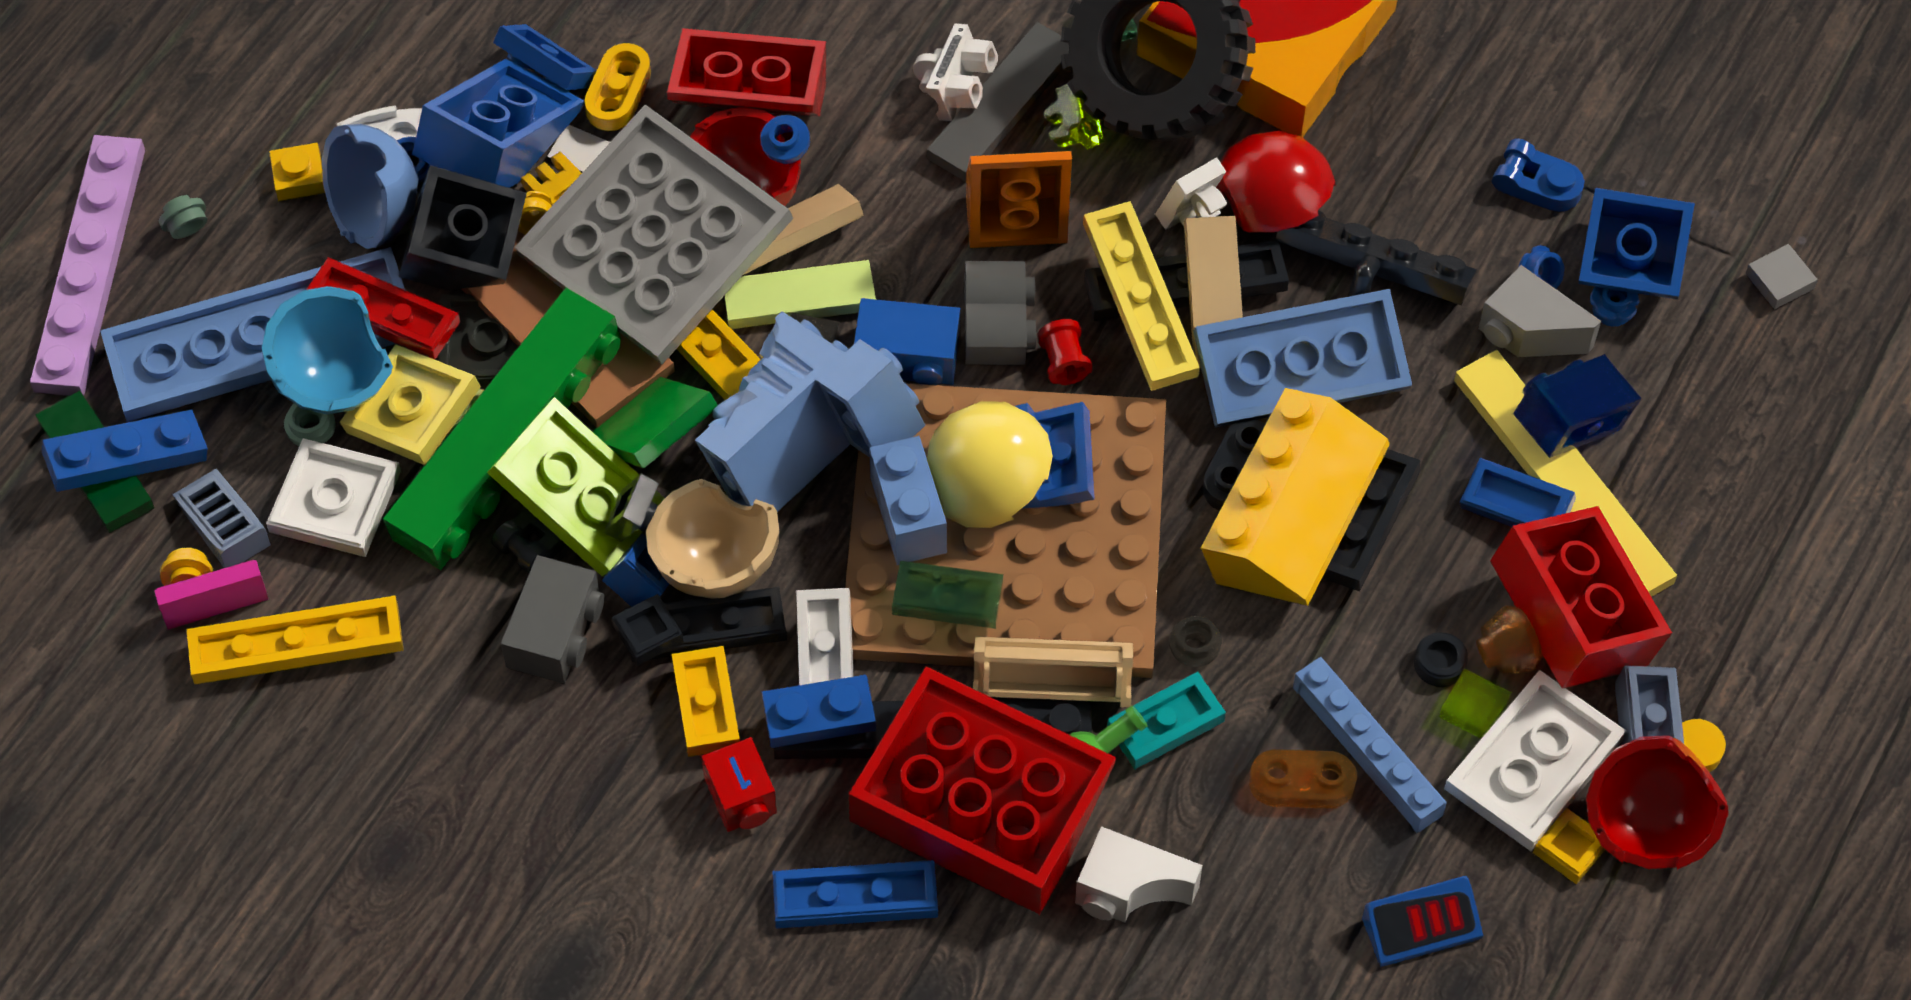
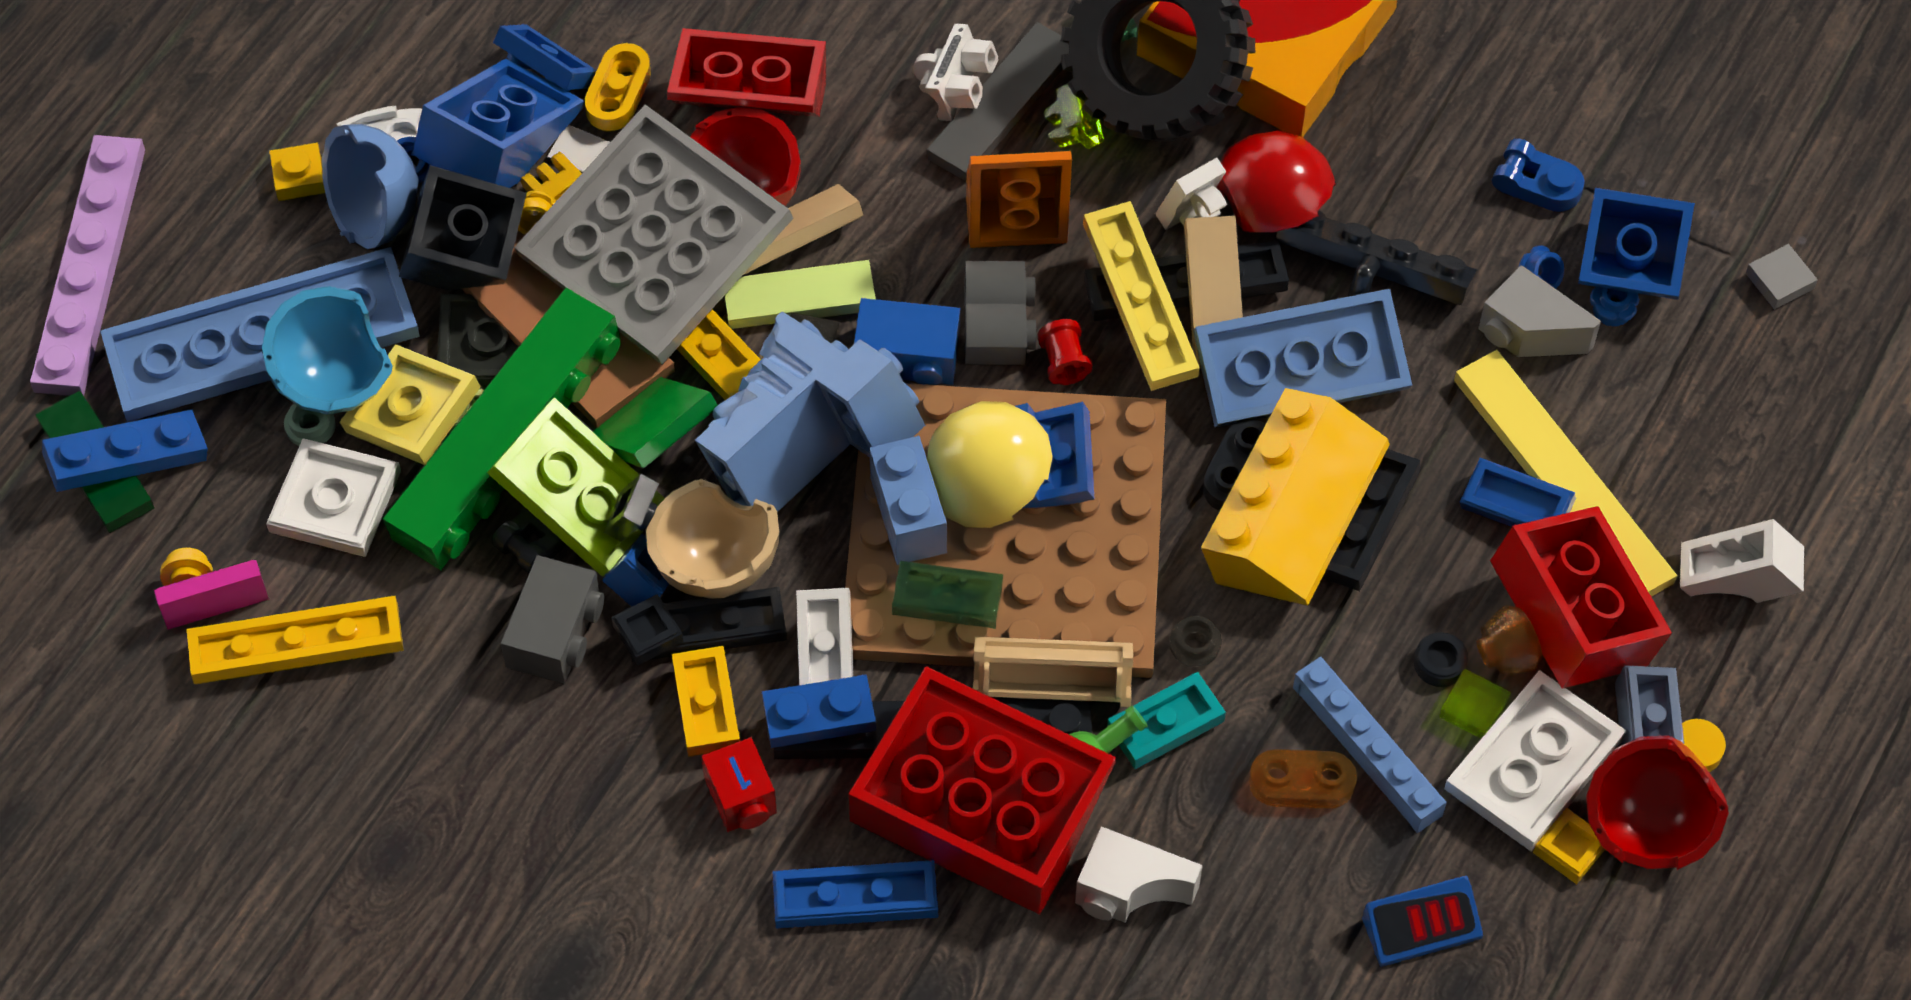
(183, 216): sand green plate -> none
(236, 547): sand blue slope -> none
(392, 310): red tile -> none
(788, 151): blue plate -> none
(1576, 405): clear blue brick -> none
(1746, 561): none -> white arch

